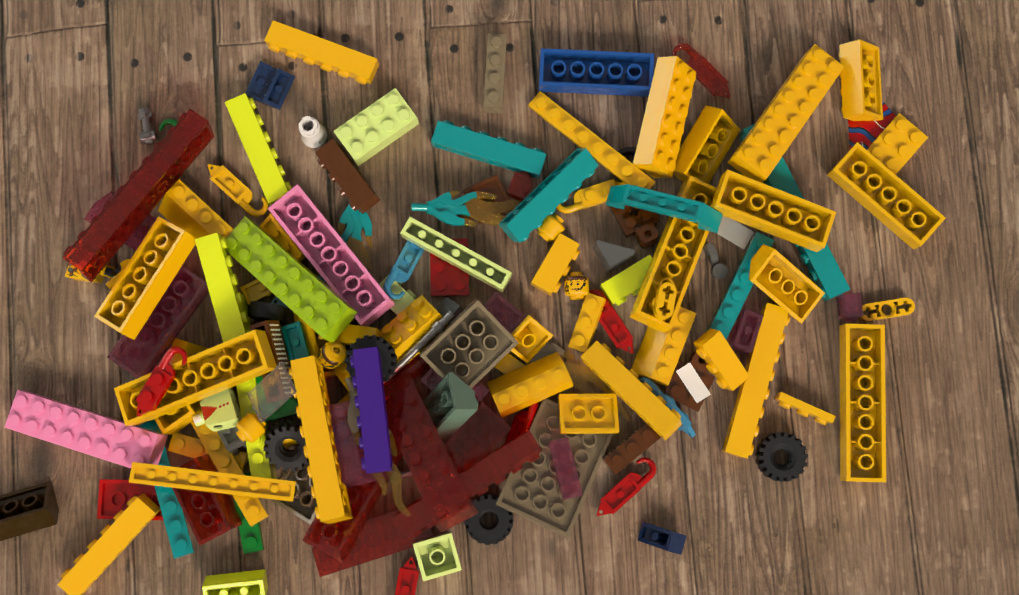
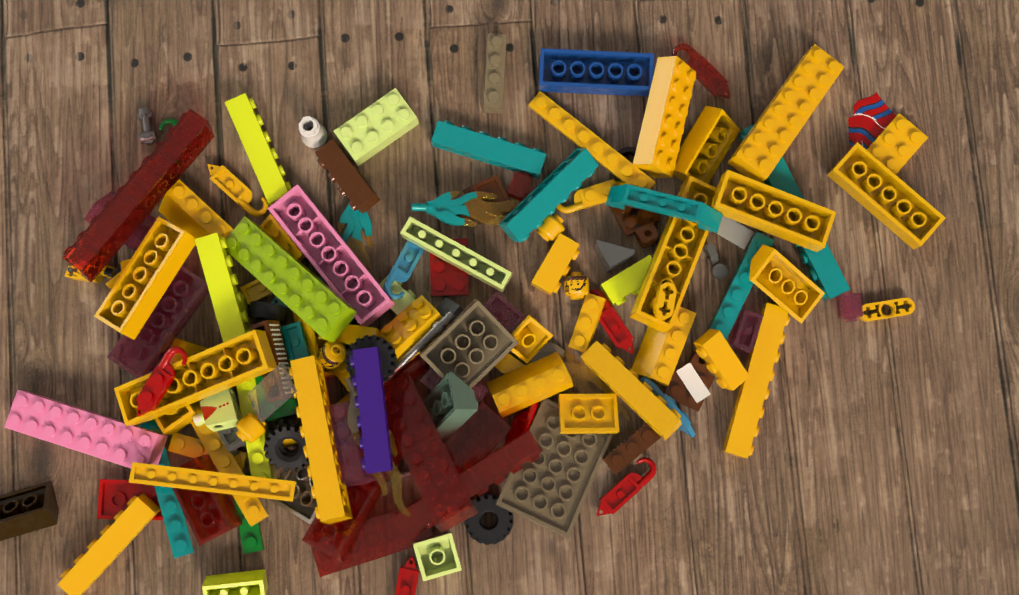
(269, 85): dark blue slope -> none
(321, 52): yellow brick -> none
(565, 468): clear pink plate -> none
(662, 538): dark blue slope -> none
(796, 456): black tyre -> none
(804, 409): yellow plate -> none
(861, 81): yellow slope -> none
(862, 403): yellow brick -> none

